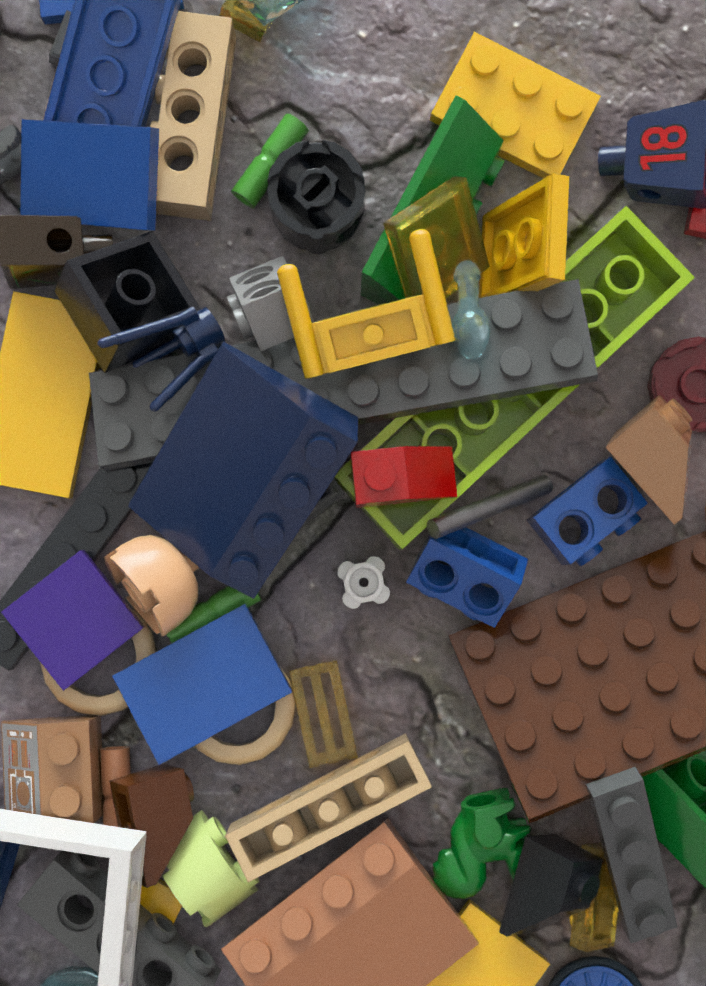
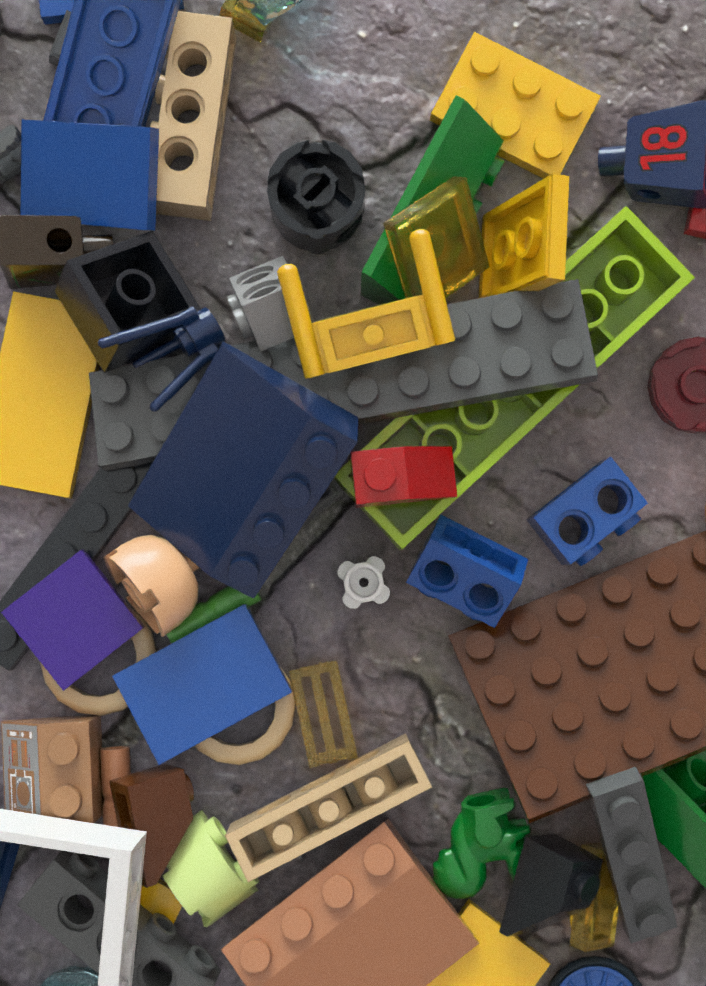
(254, 180): bright green piece -> none
(470, 323): clear light blue piece -> none
(489, 506): flat silver bar -> none
(657, 453): medium nougat slope -> none

